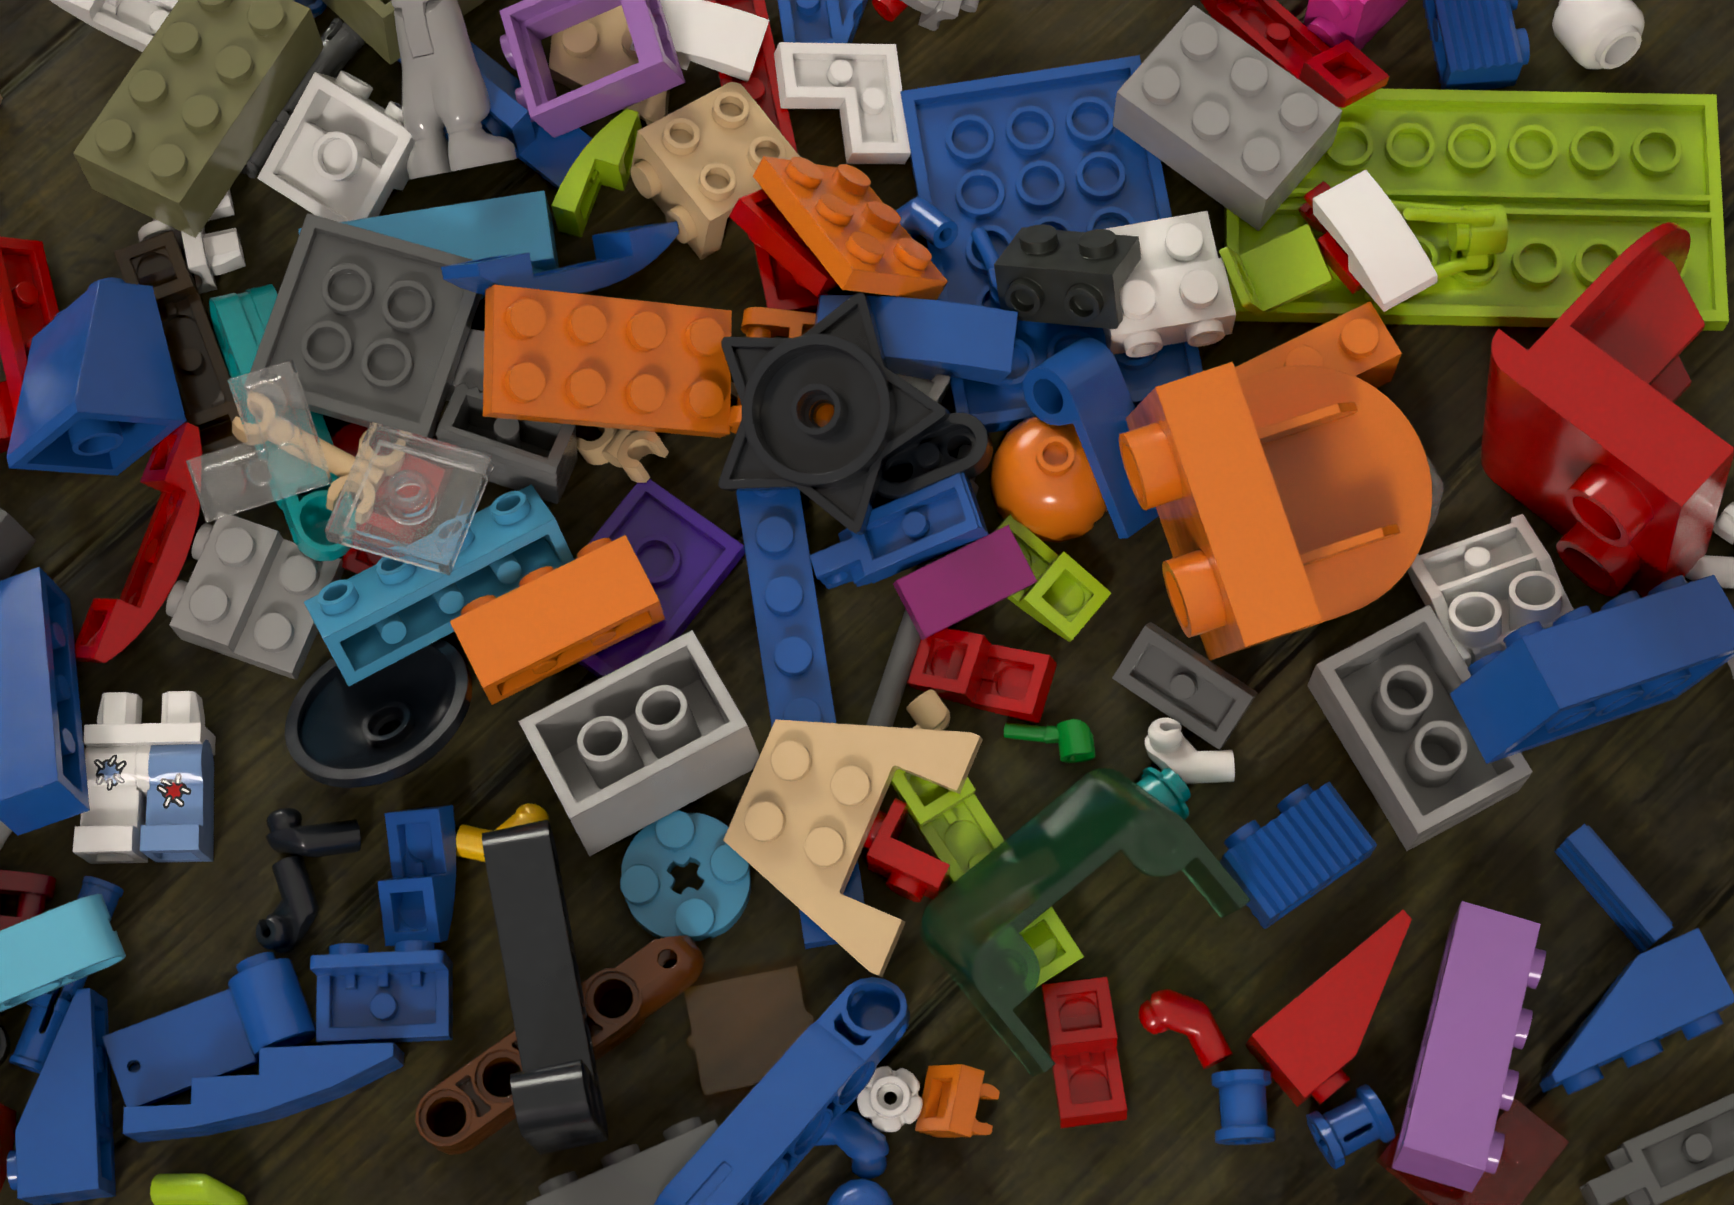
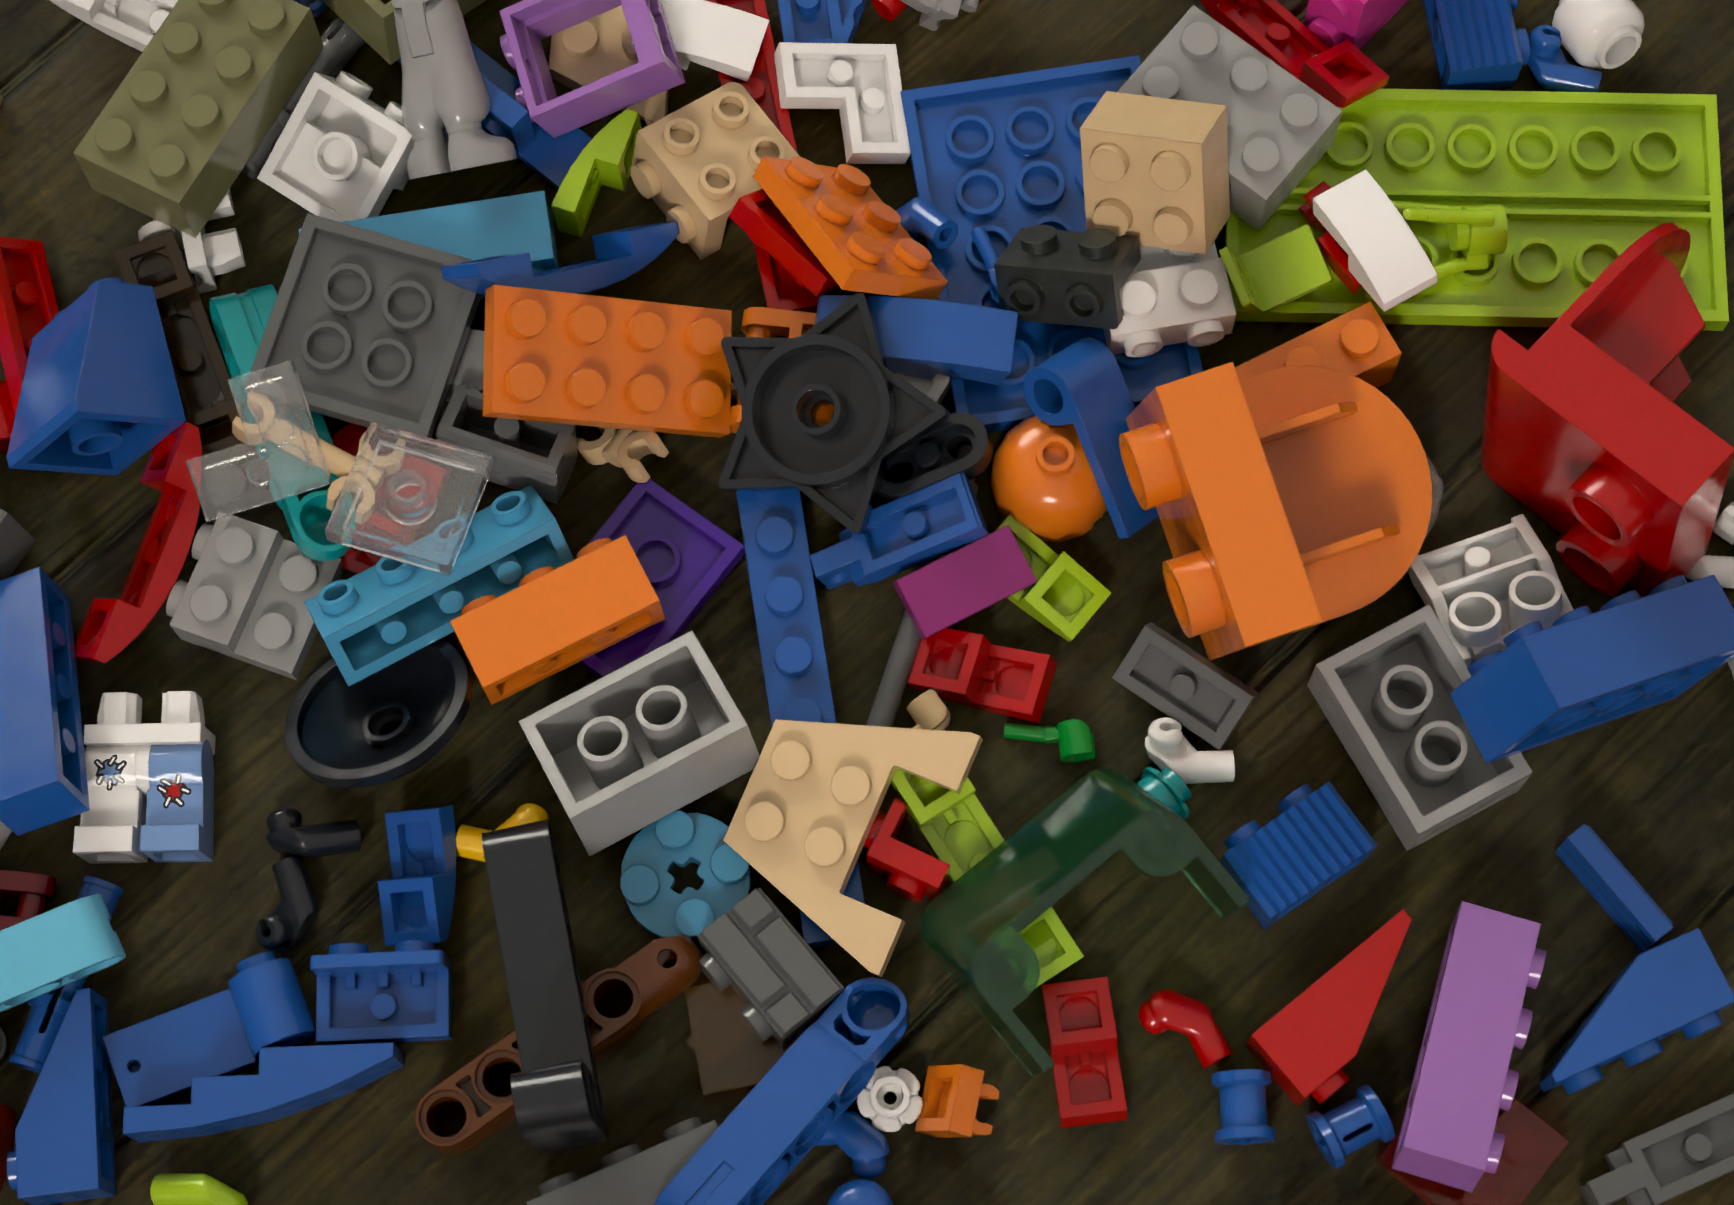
(768, 969): none -> dark grey brick
(1156, 170): none -> tan brick
(1552, 68): none -> blue arm

